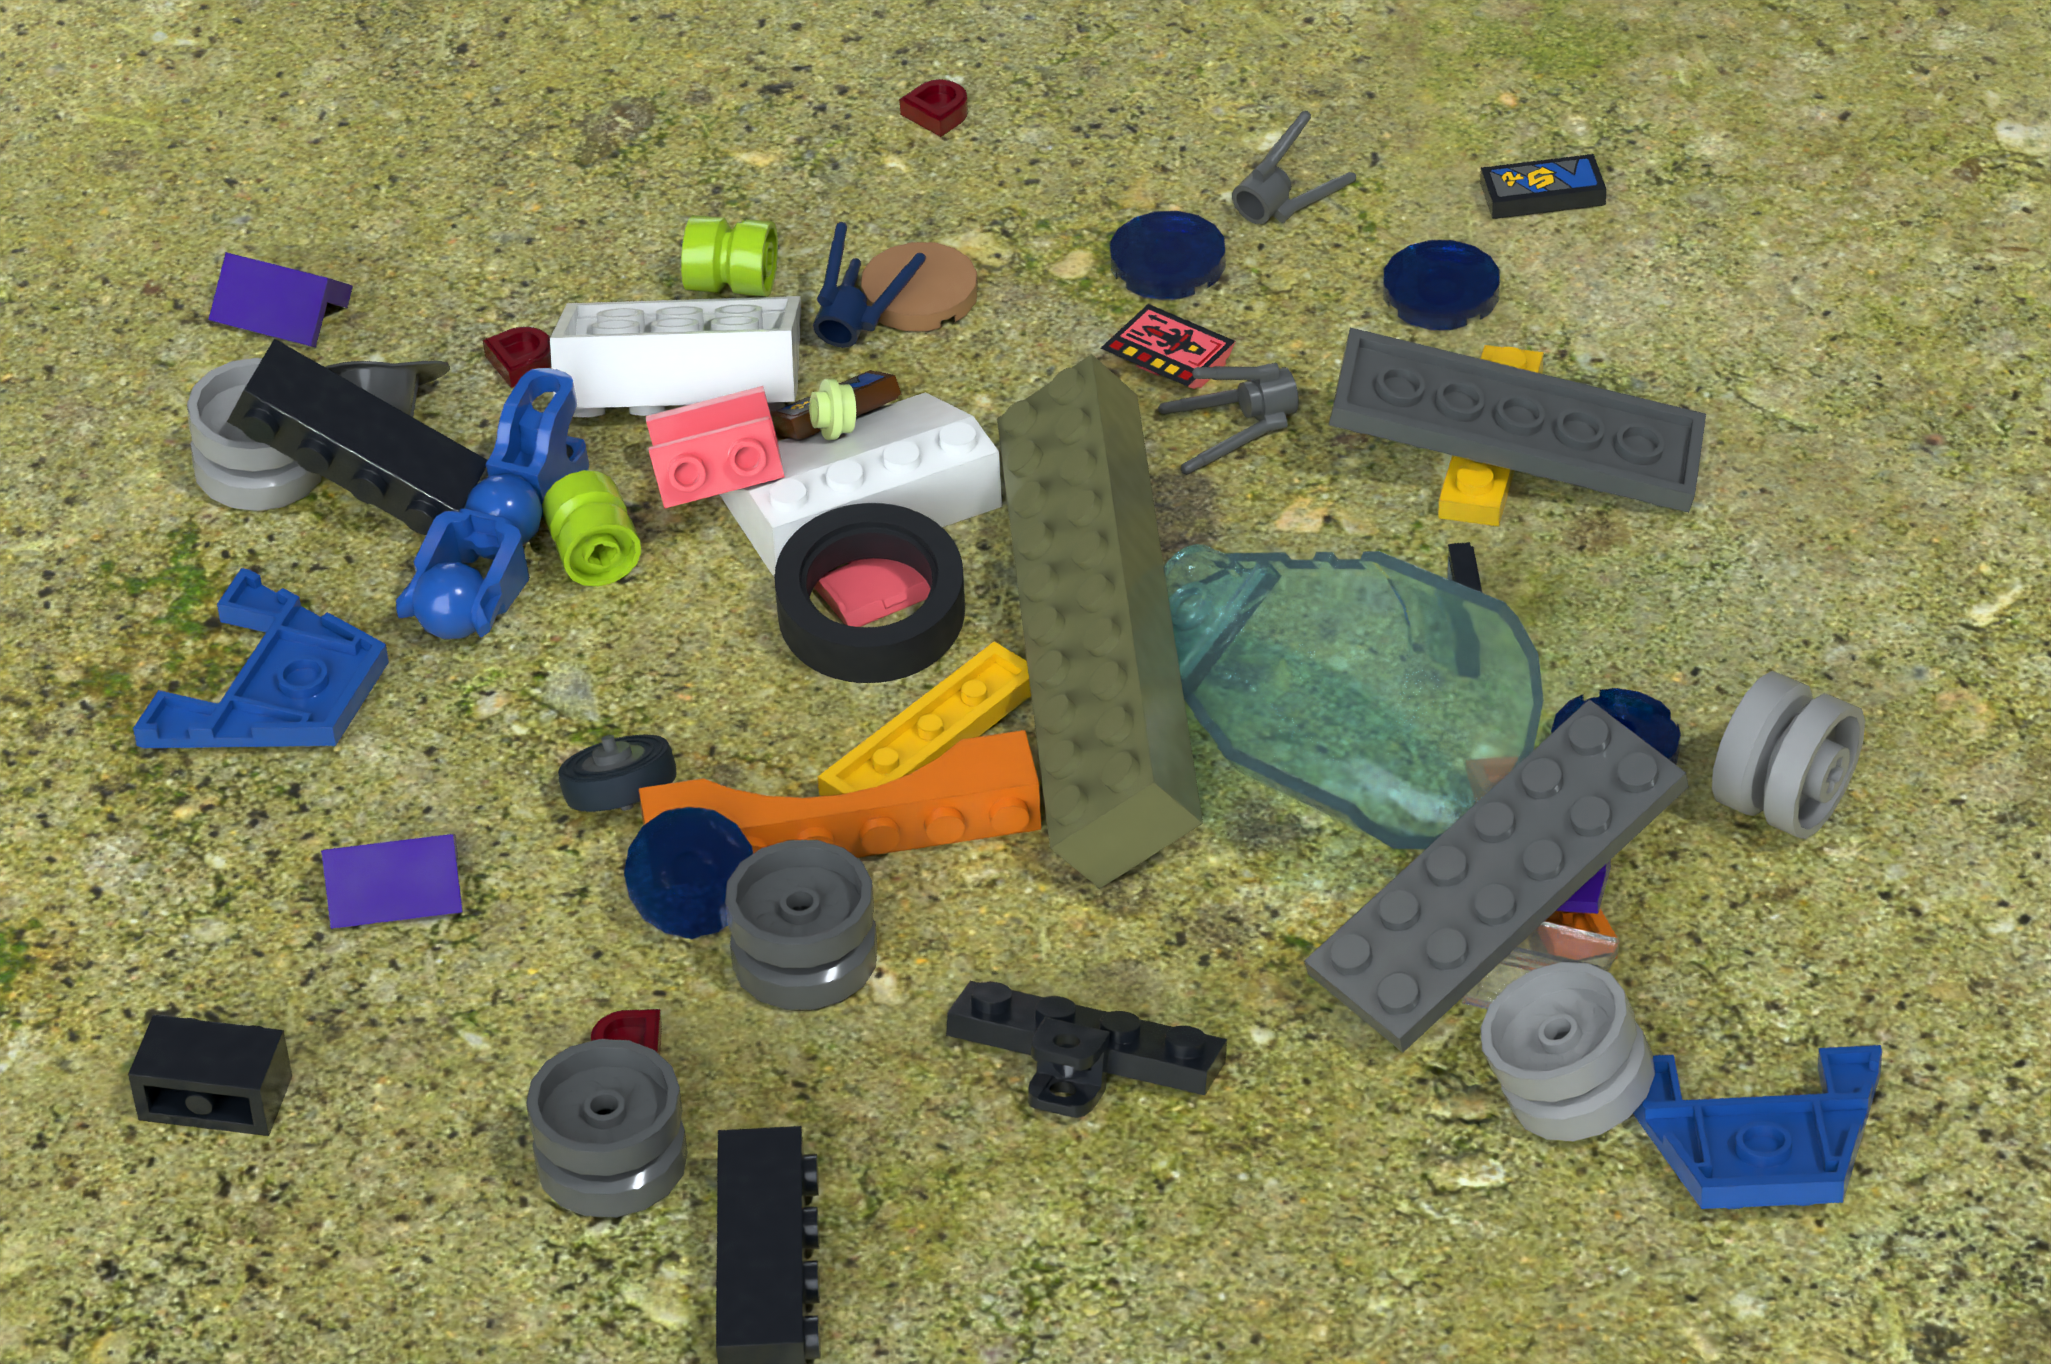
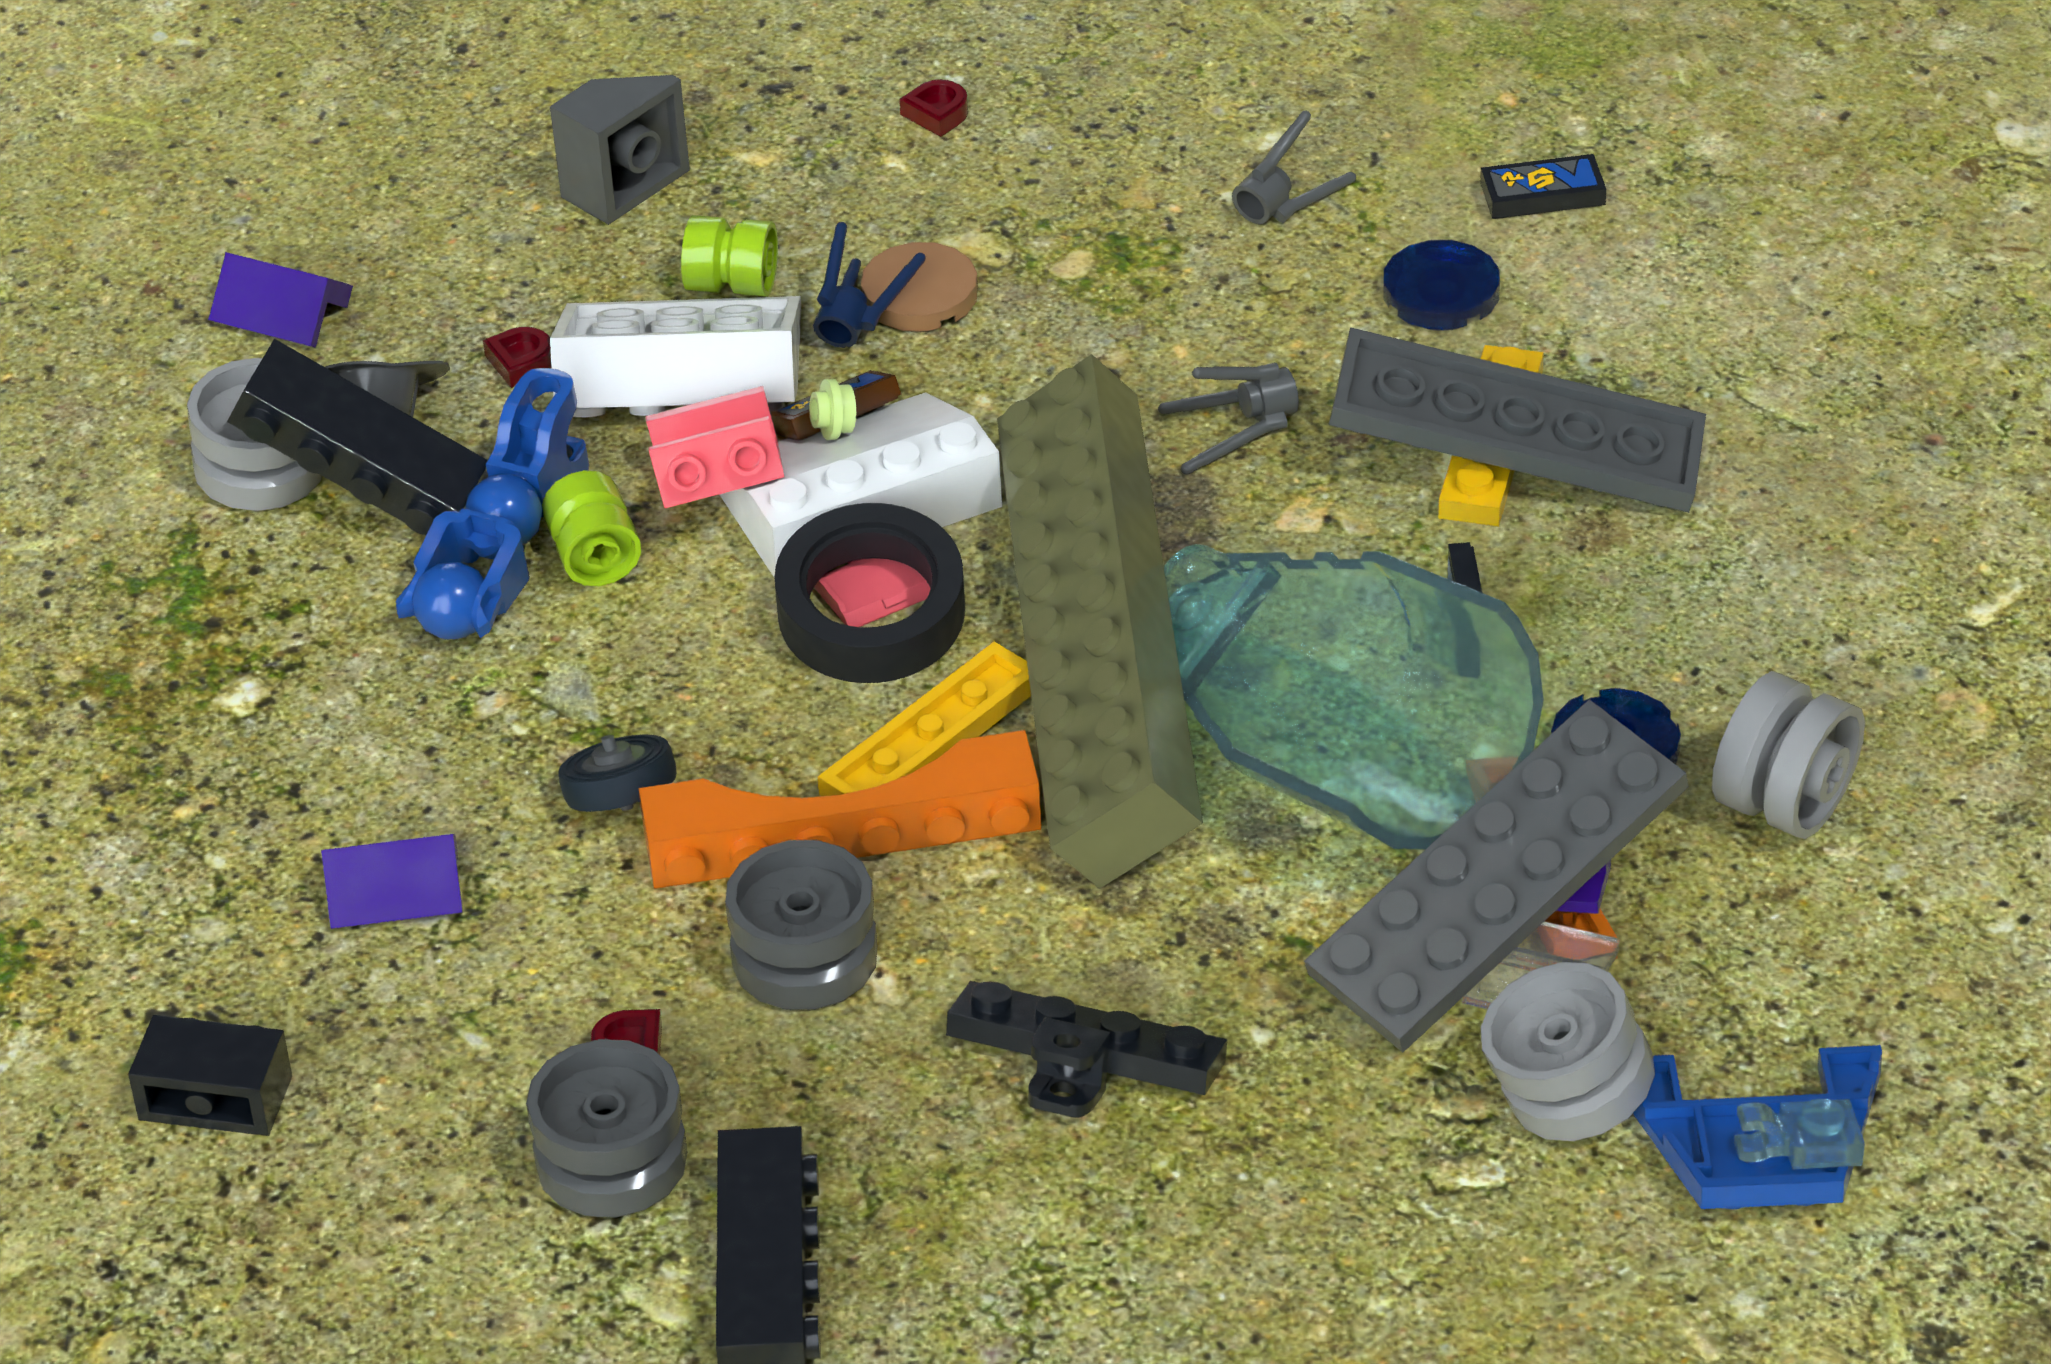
(292, 690): blue wing -> none
(619, 142): none -> dark grey slope
(682, 869): clear blue tile -> none
(1167, 254): clear blue tile -> none
(1169, 345): piece -> none
(1808, 1132): none -> clear light blue plate

